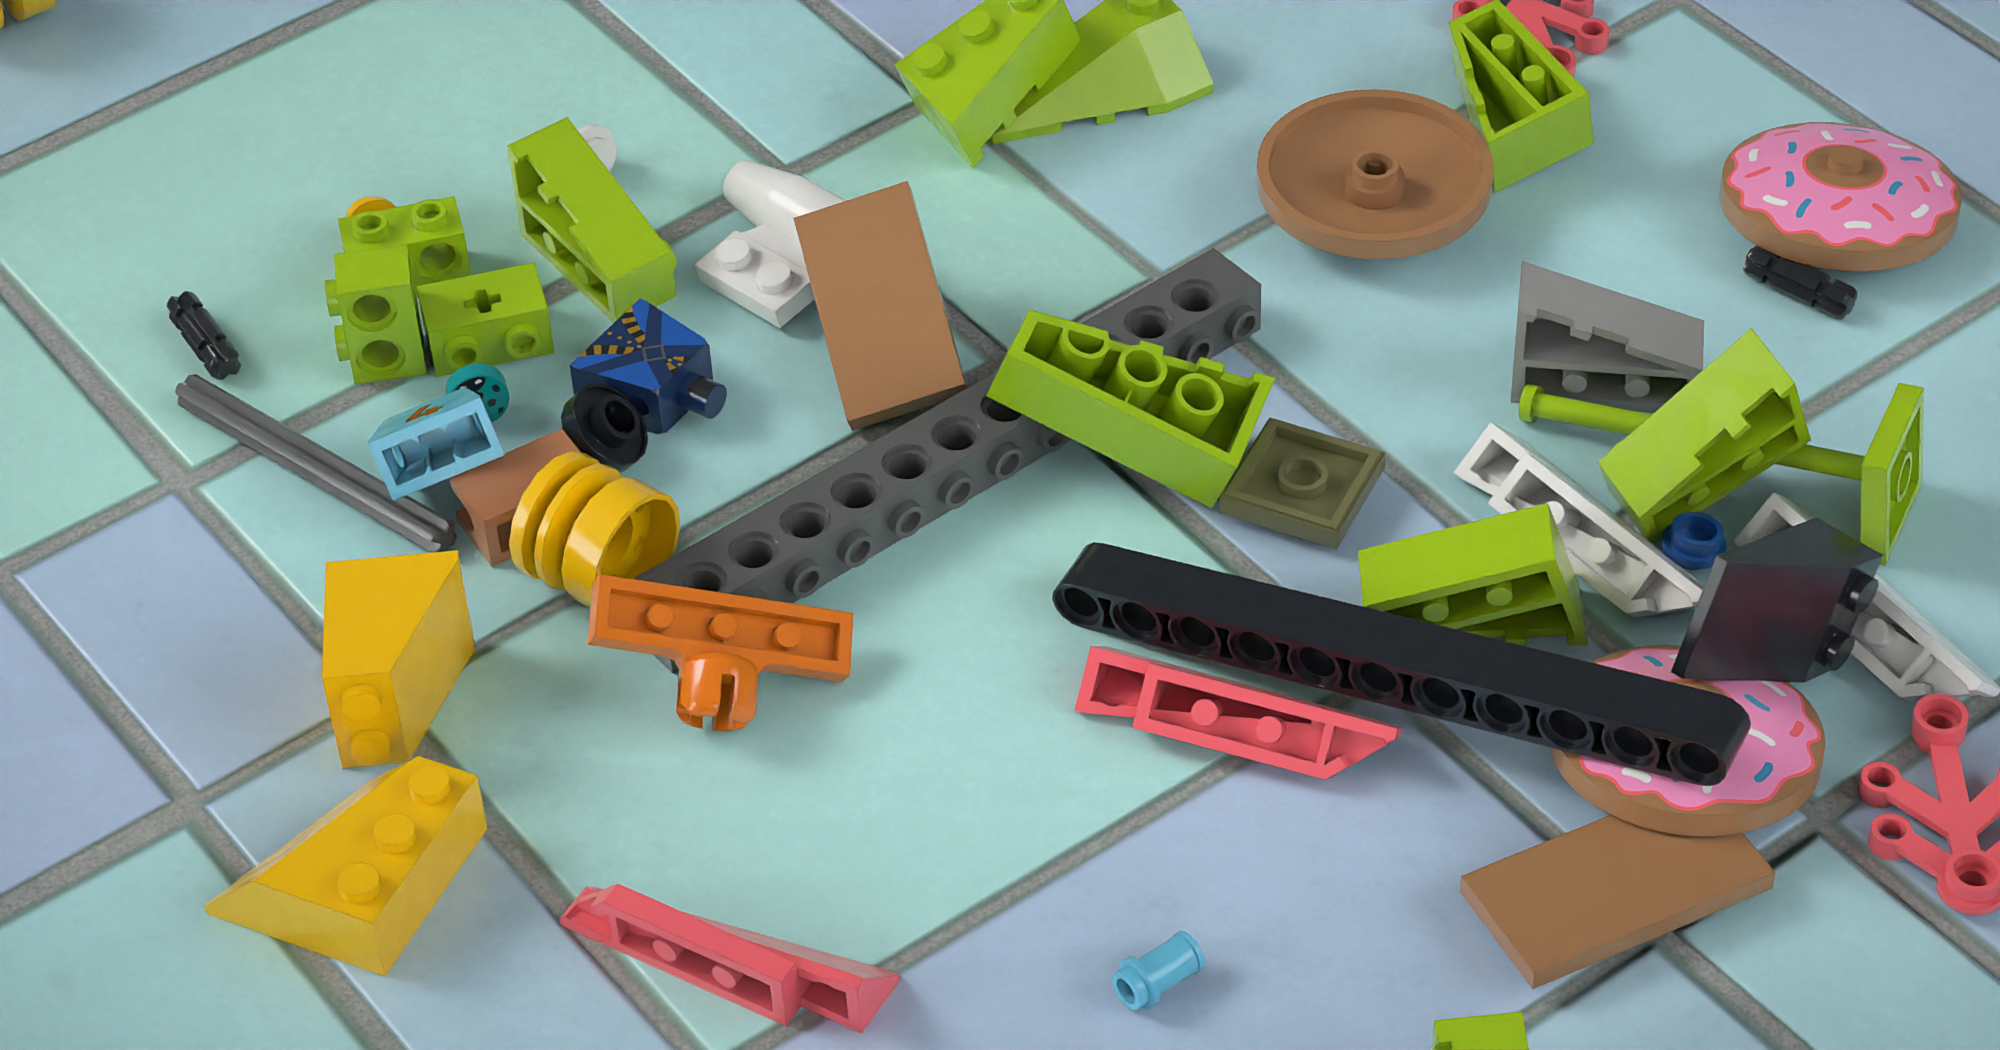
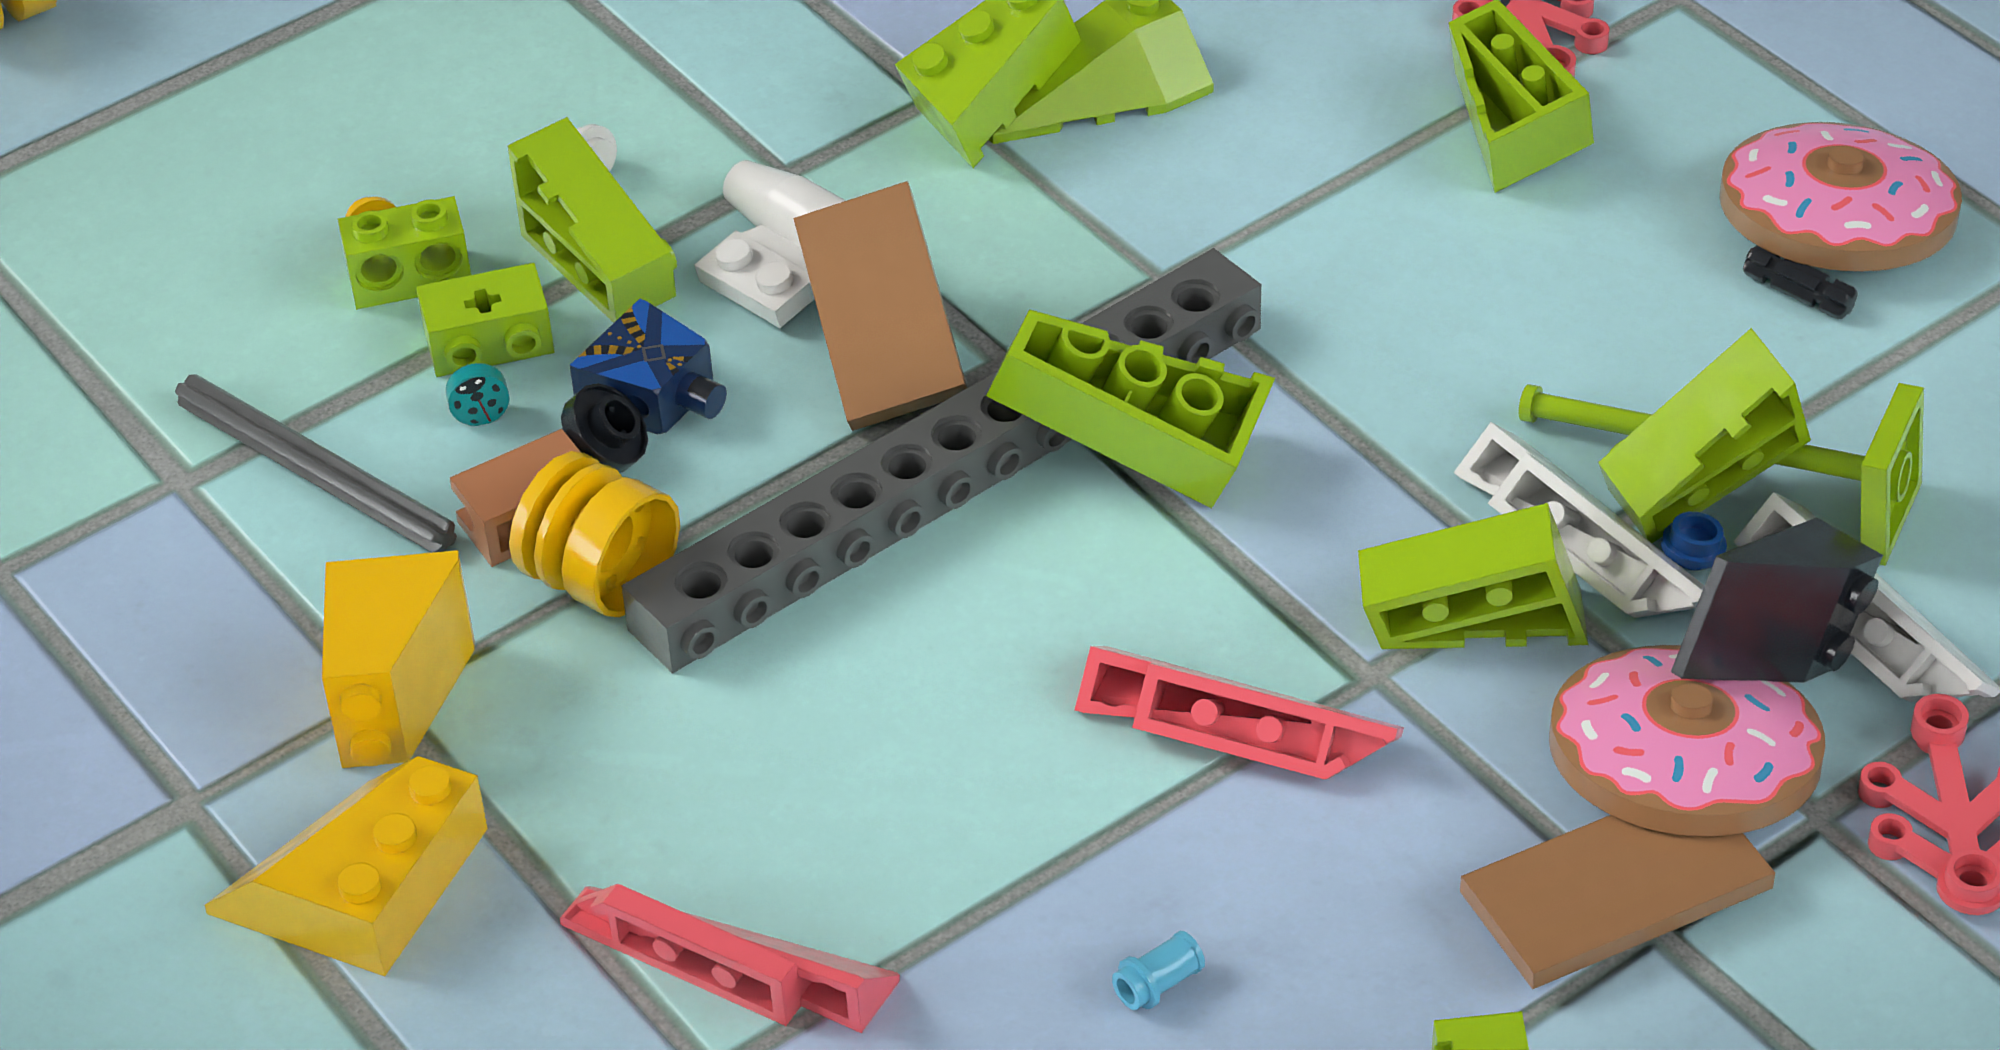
(203, 335): black axle -> none
(378, 314): lime brick -> none
(434, 442): medium azure torso -> none
(719, 642): orange plate -> none
(1302, 483): olive plate -> none
(1374, 174): medium nougat dish -> none
(1406, 663): black beam -> none
(1601, 343): light grey wedge -> none

